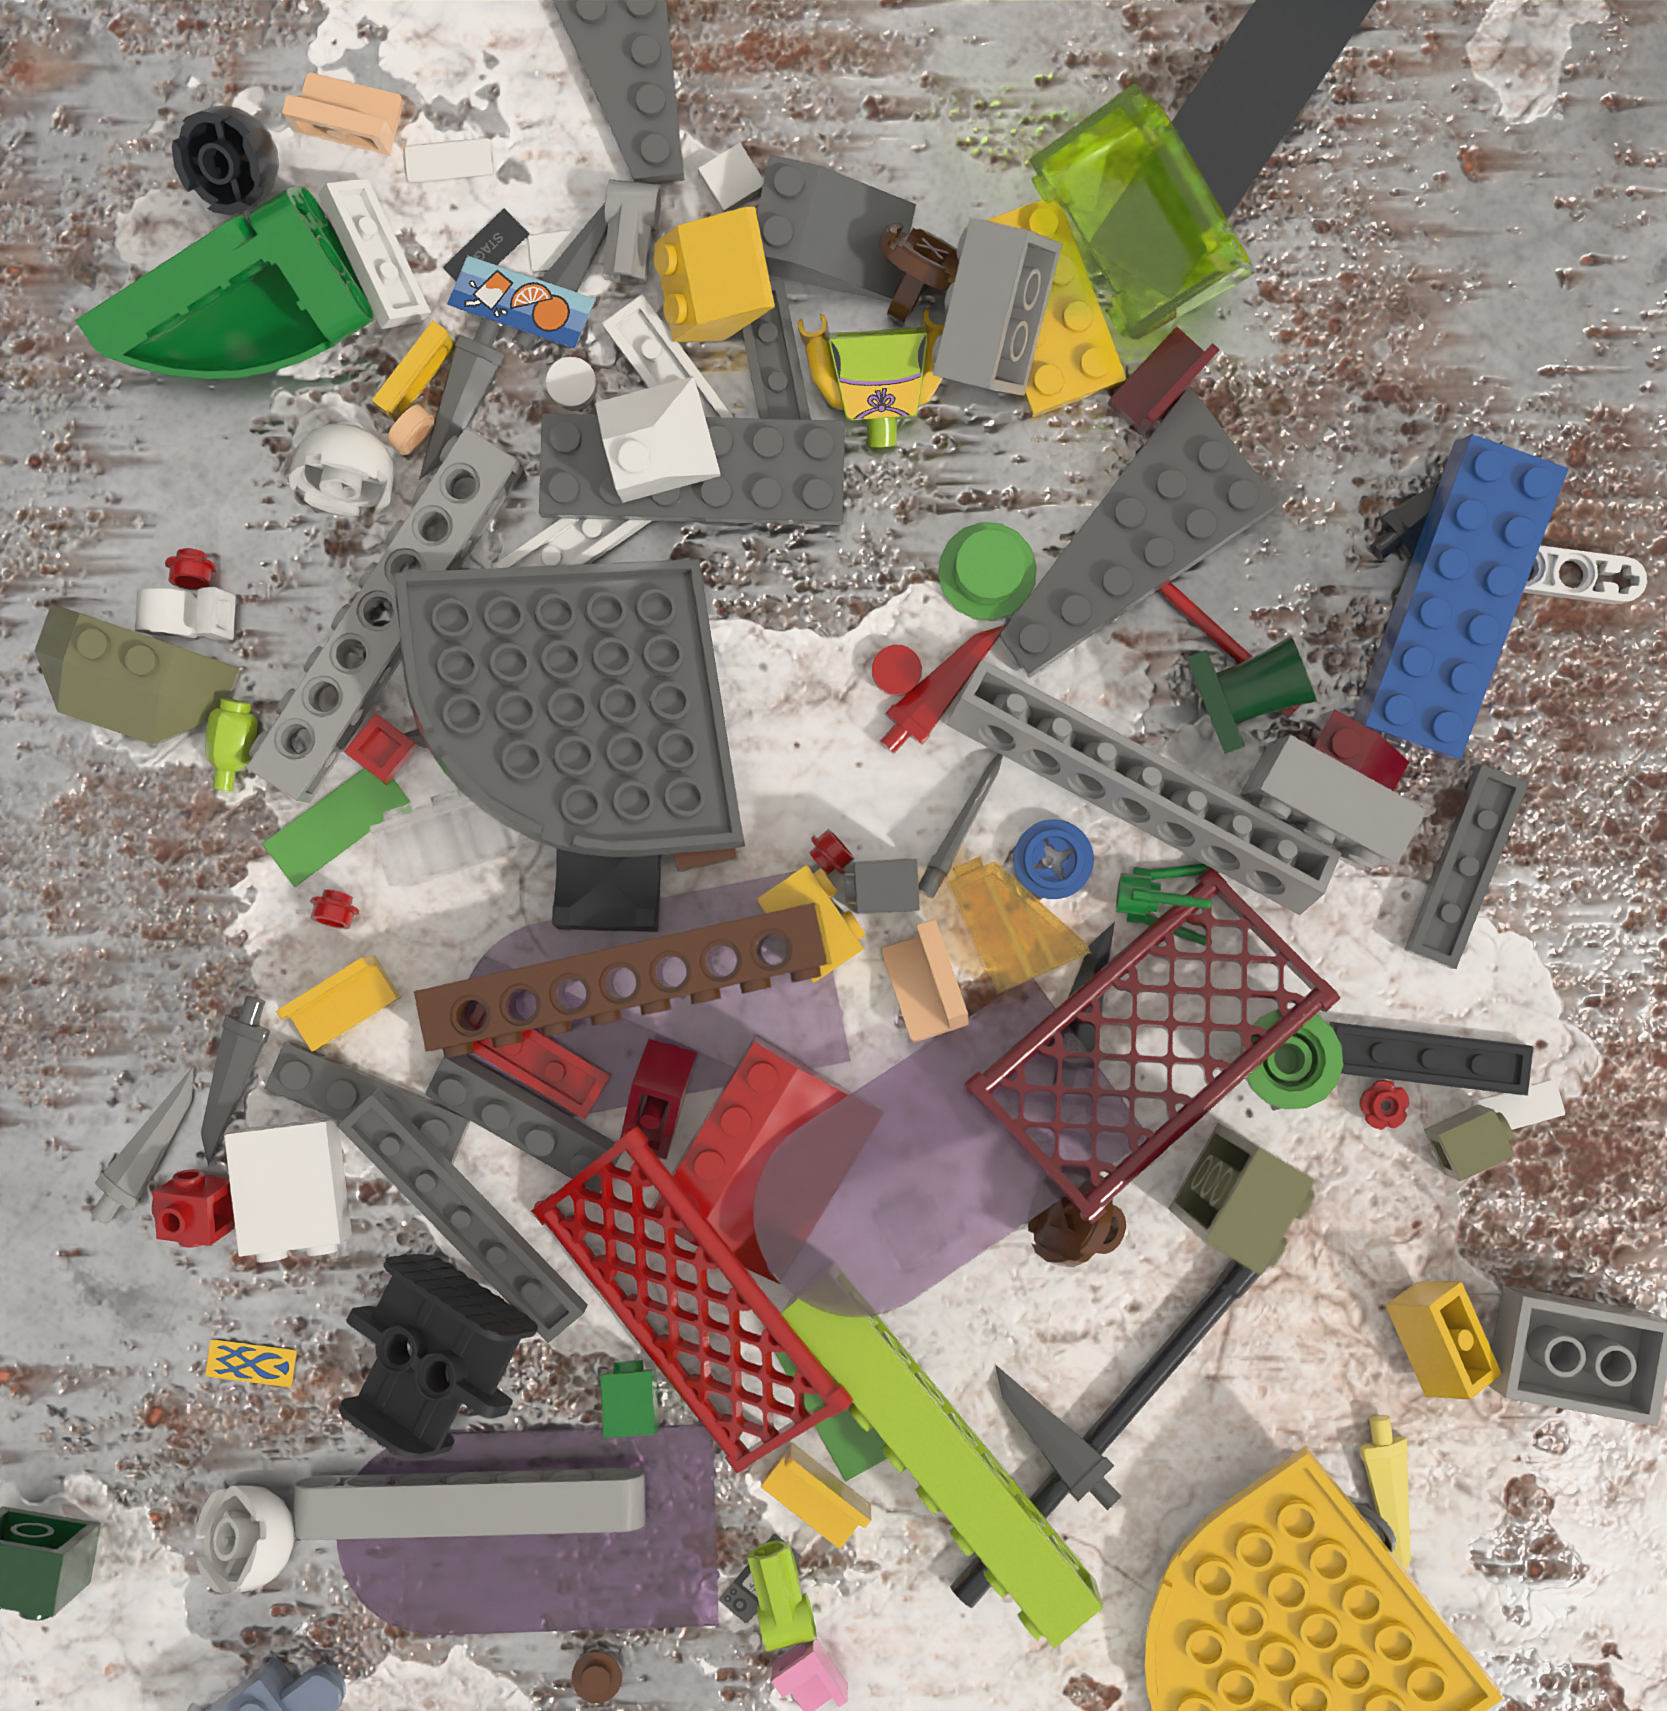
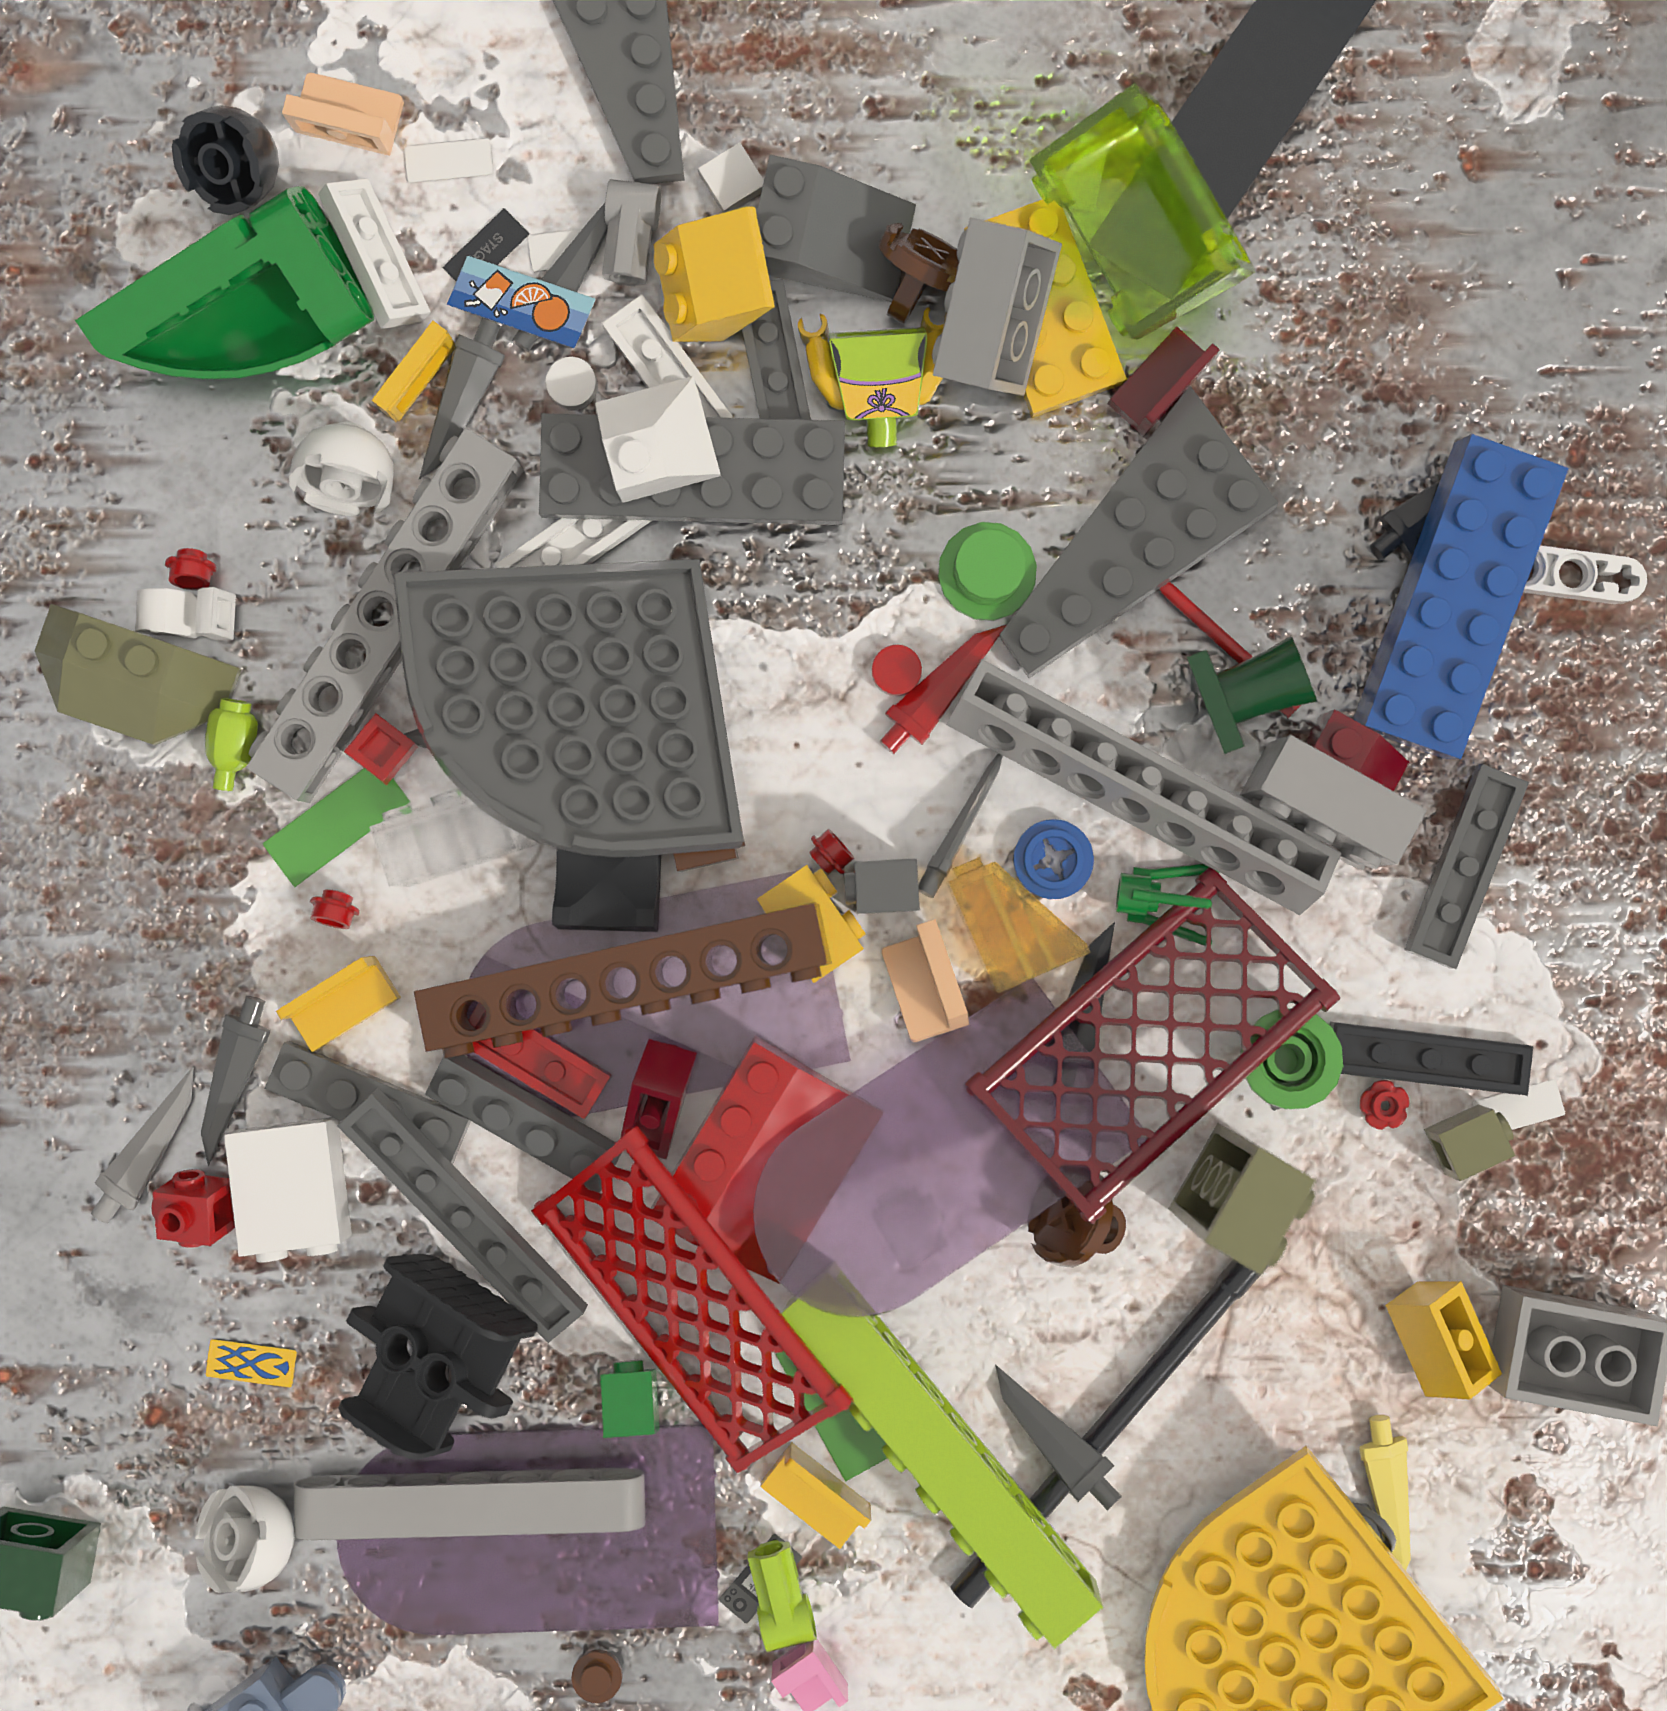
(410, 430): light nougat tile -> none

